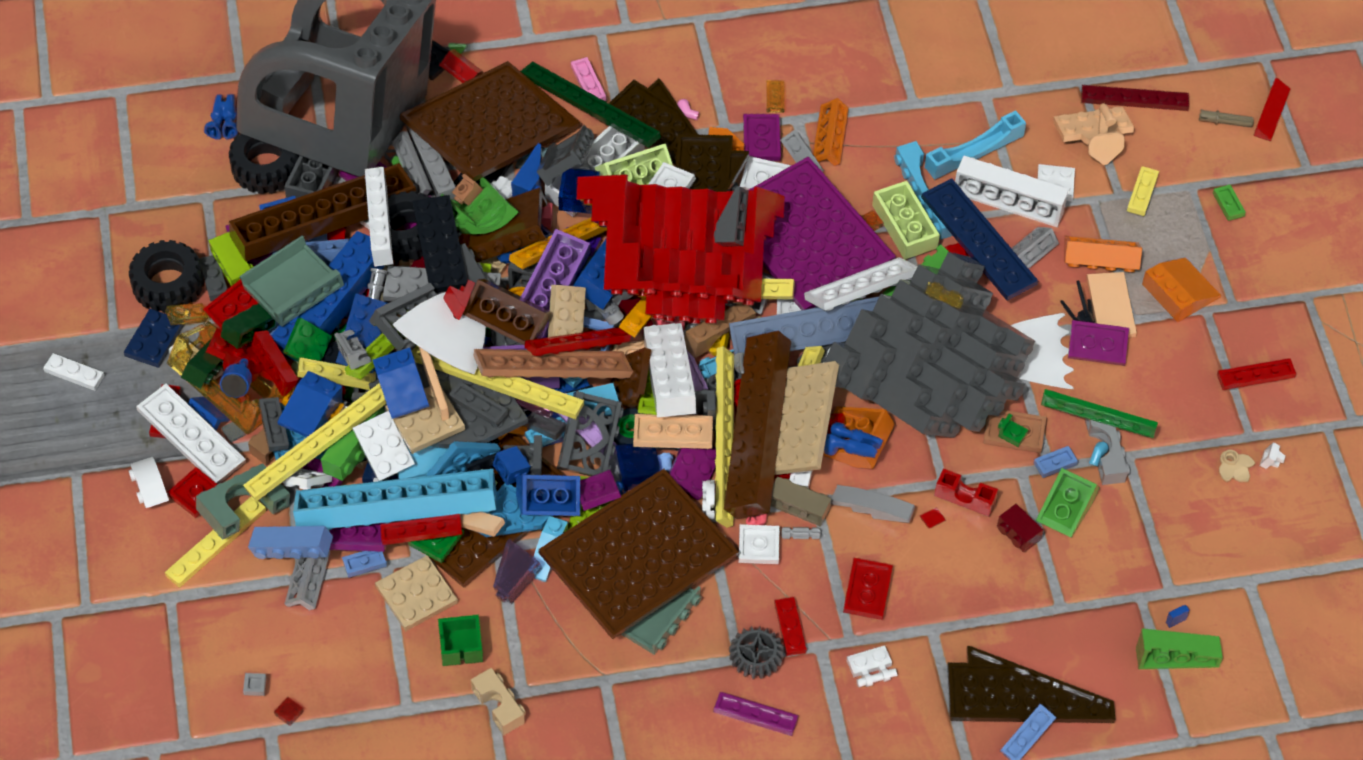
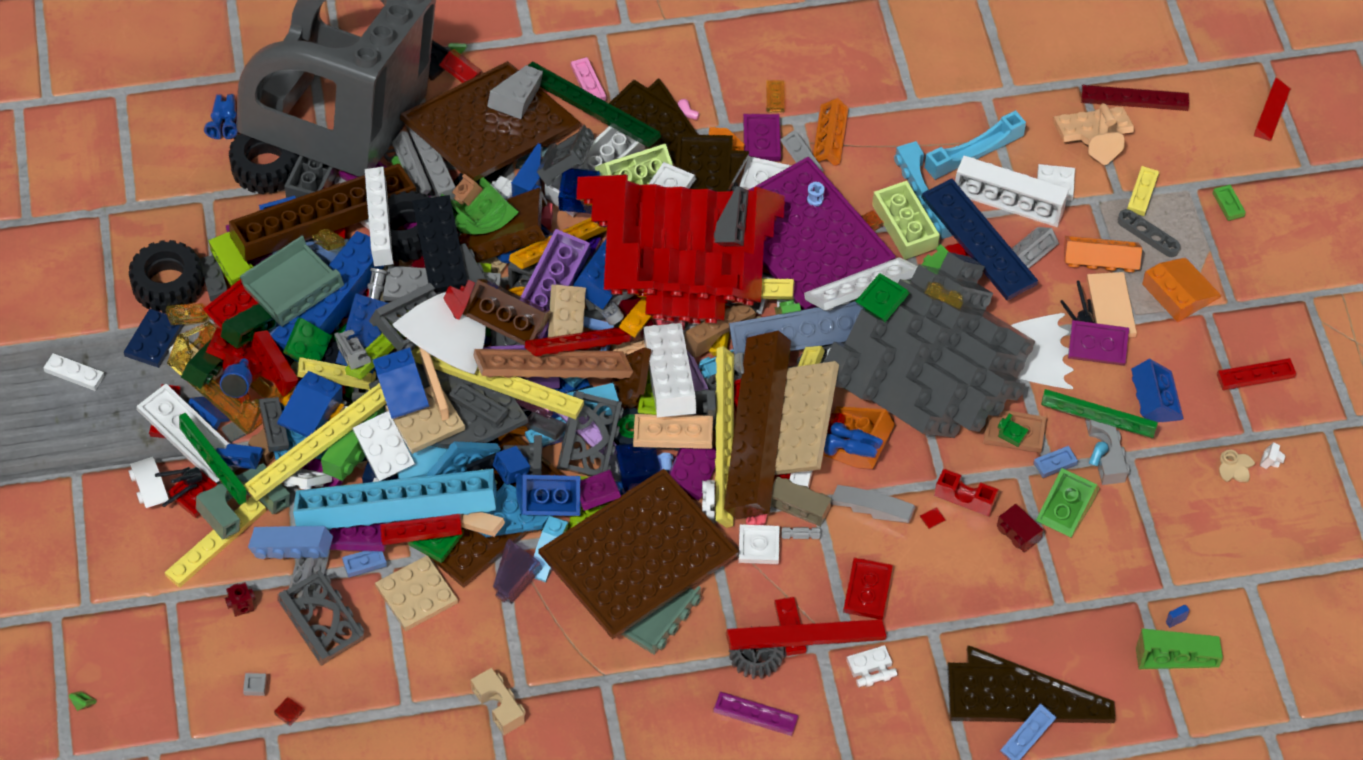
(81, 700): none -> bright green slope
(189, 476): none -> black plant
(212, 458): none -> green tile
(240, 599): none -> dark red brick
(241, 455): none -> blue panel
(319, 644): none -> dark grey fence
(328, 239): none -> clear yellow plate
(460, 640): green piece -> none
(516, 92): none -> light grey wedge
(786, 307): none -> bright green plate
(805, 634): none -> red tile
(818, 192): none -> light blue bush
(882, 297): none -> green plate
(1150, 231): none -> dark grey beam
(1156, 392): none -> blue slope
(1225, 118): dark tan axle -> none

